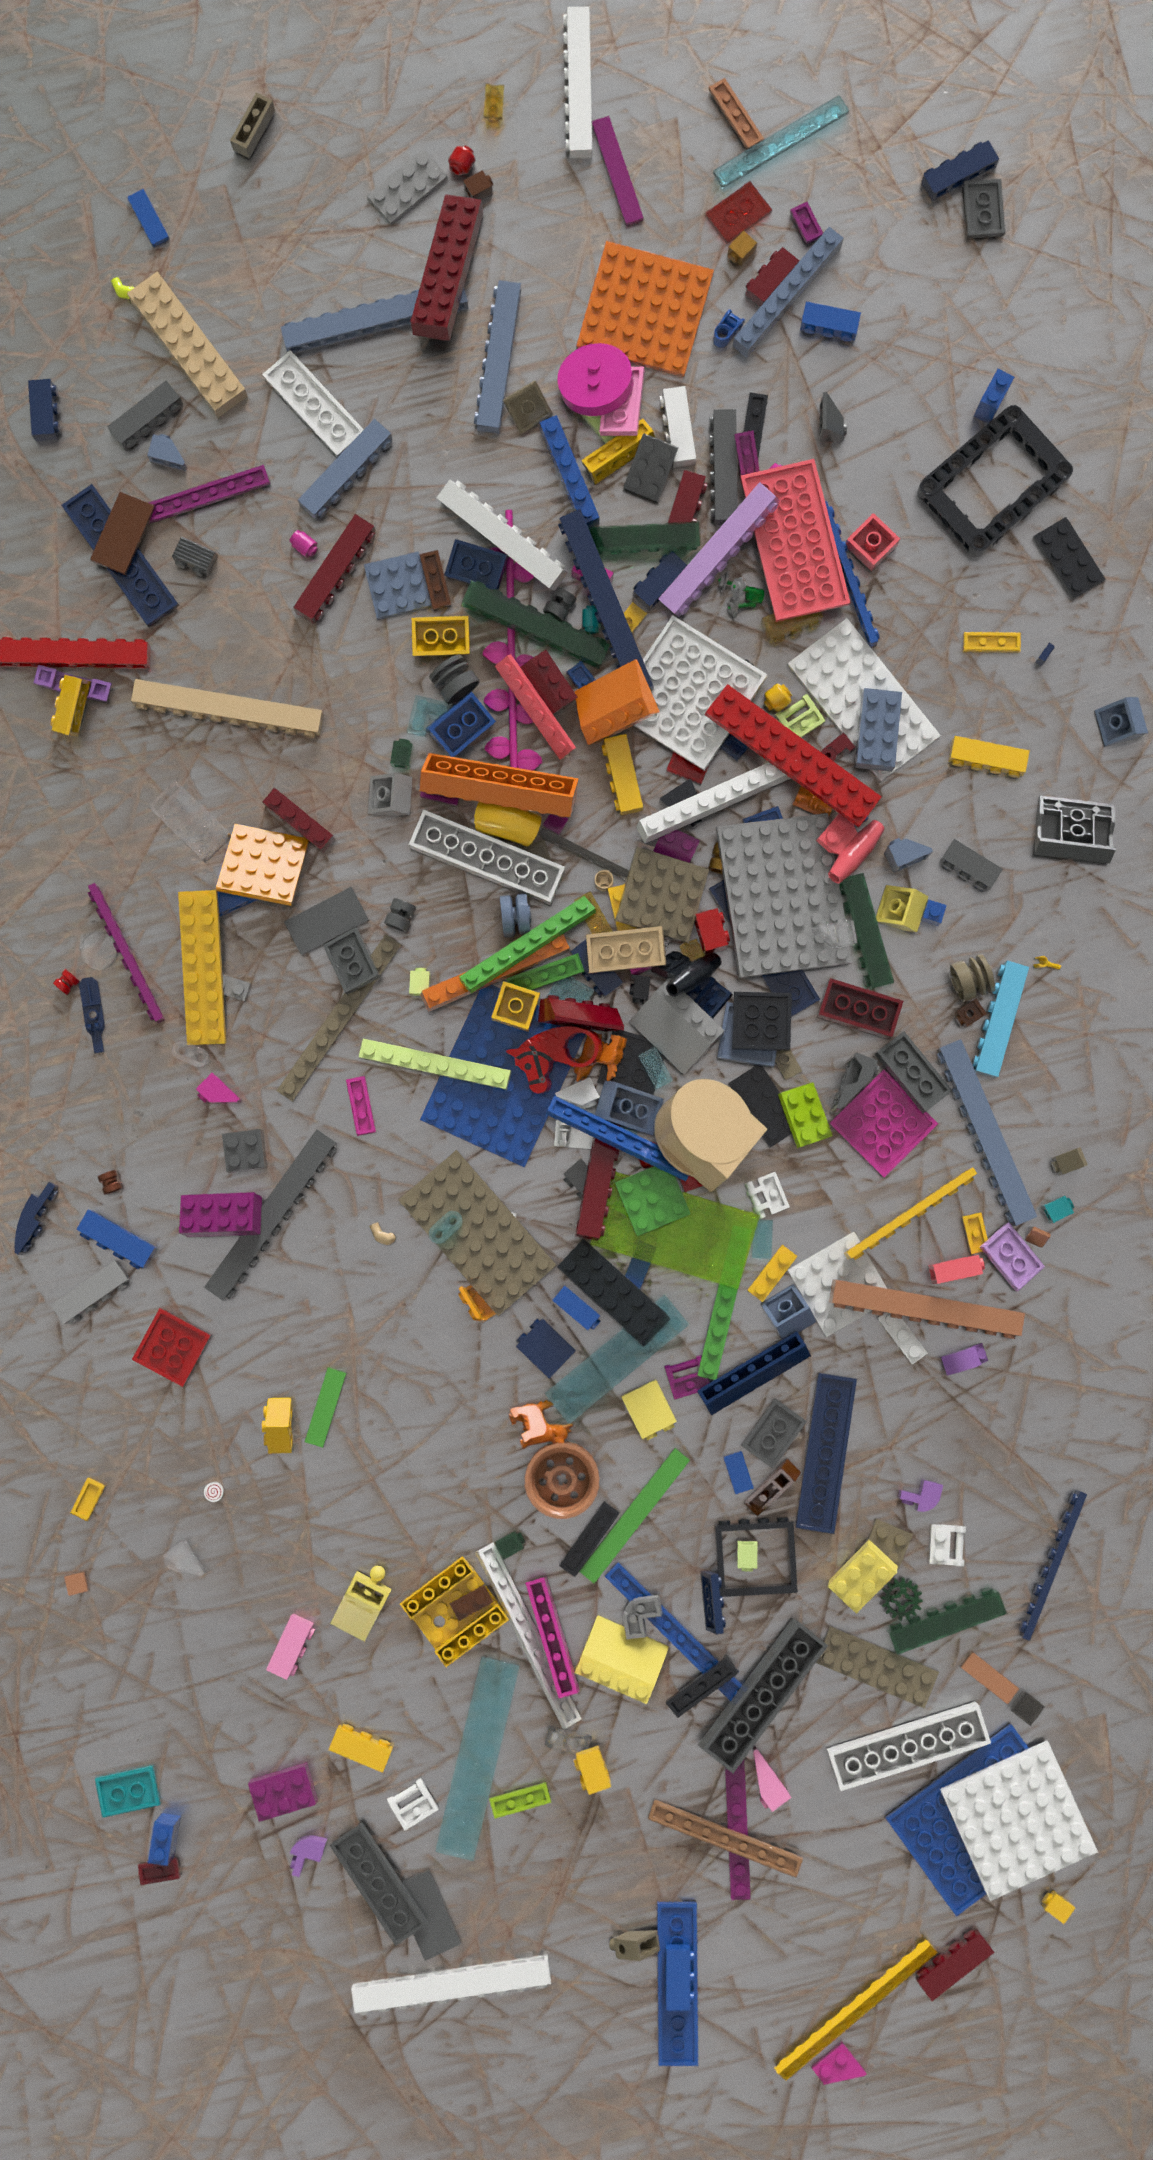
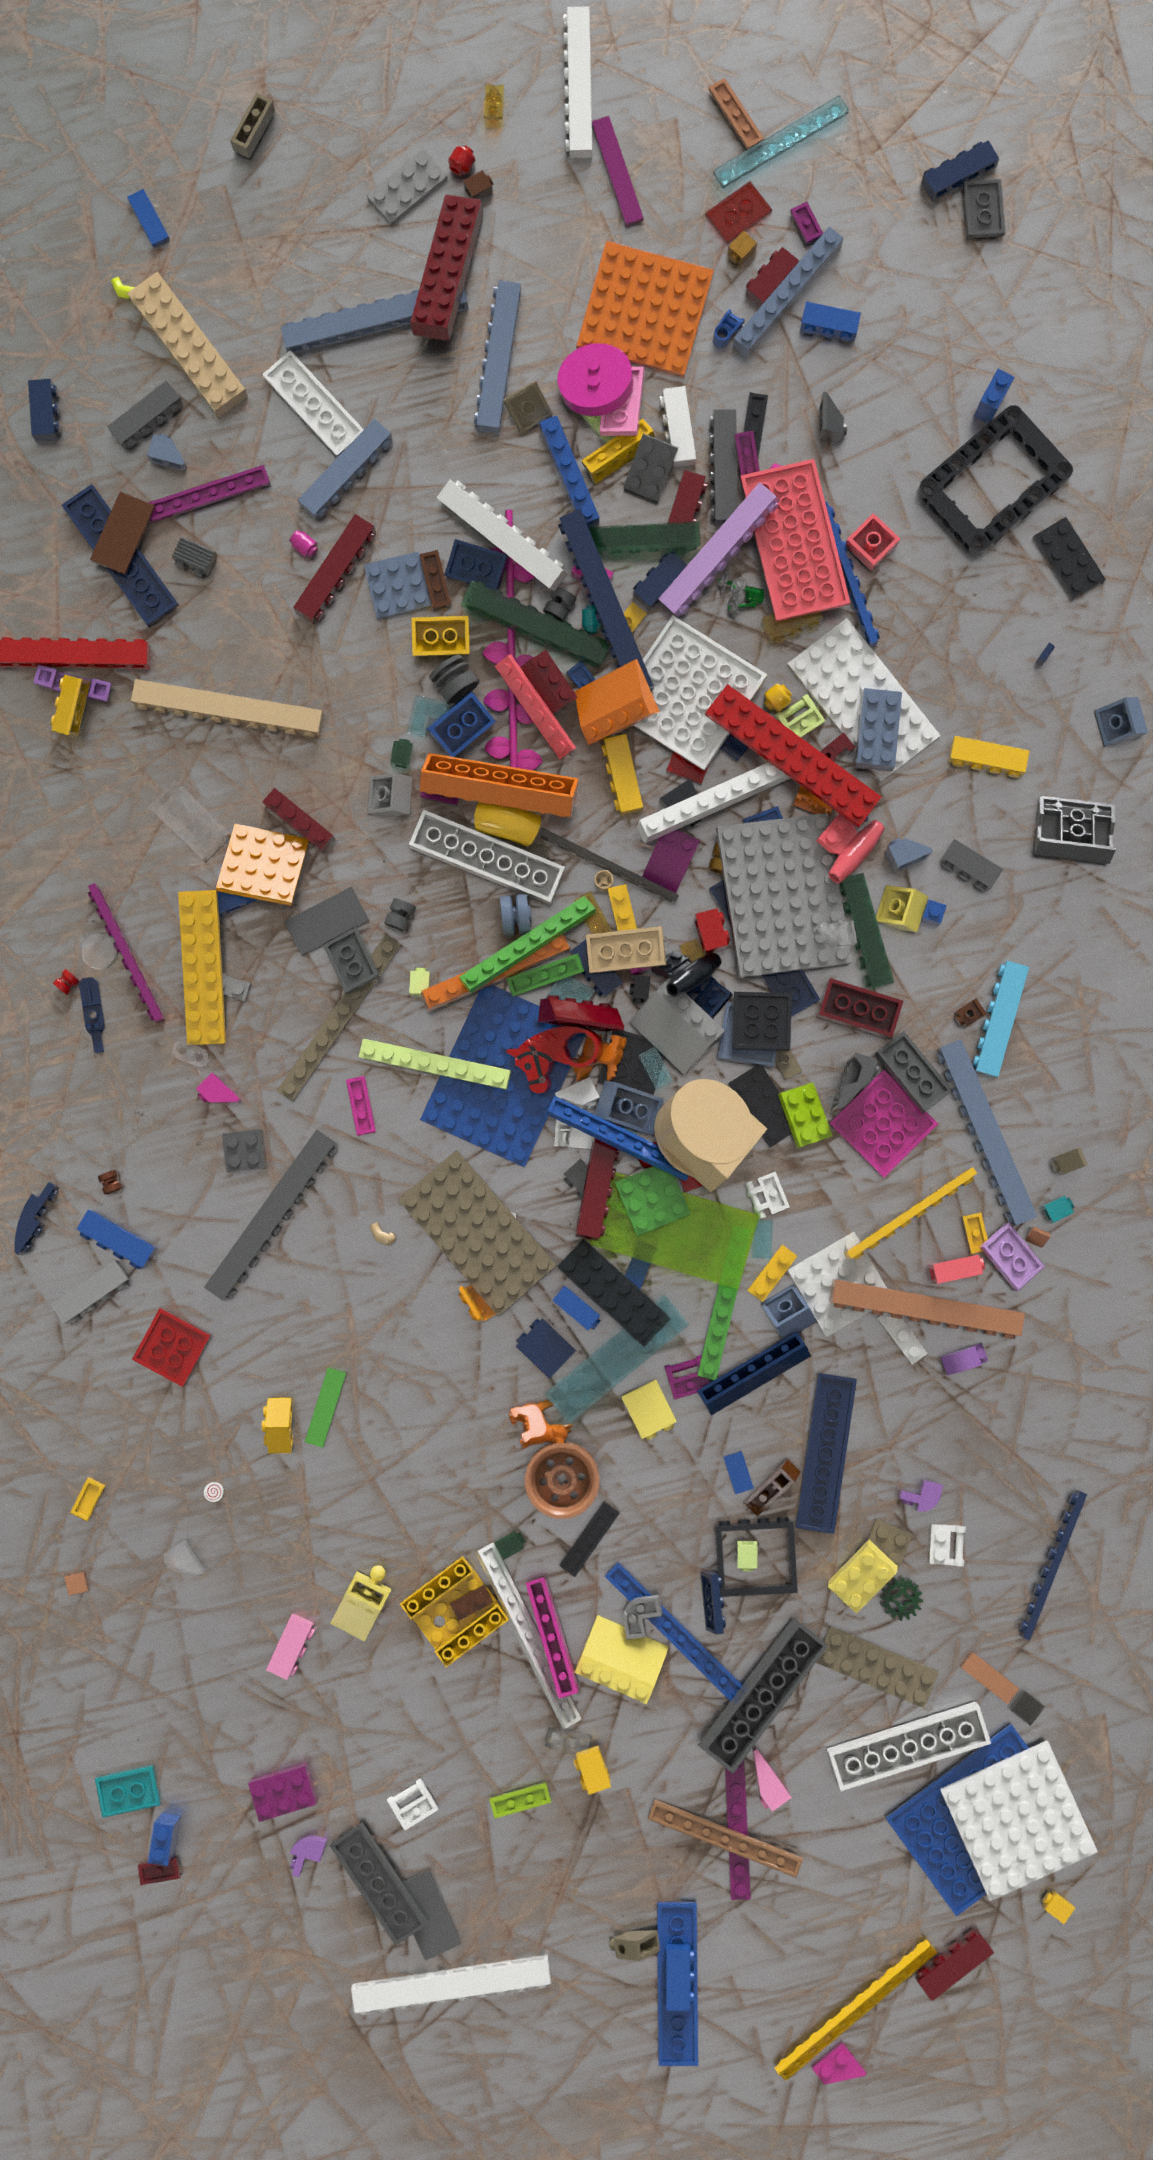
(220, 1214): magenta brick -> none
(361, 1747): yellow brick -> none
(445, 1227): clear light blue plate -> none
(477, 1758): clear light blue plate -> none
(515, 1006): yellow brick -> none
(555, 823): magenta plate -> none
(634, 1515): bright green tile -> none
(662, 894): dark tan plate -> none
(702, 1687): black plate -> none
(774, 1433): dark grey plate -> none
(946, 1621): clear green brick -> none
(968, 979): dark tan wheel -> none
(992, 642): yellow tile -> none
(1045, 963): yellow hand -> none

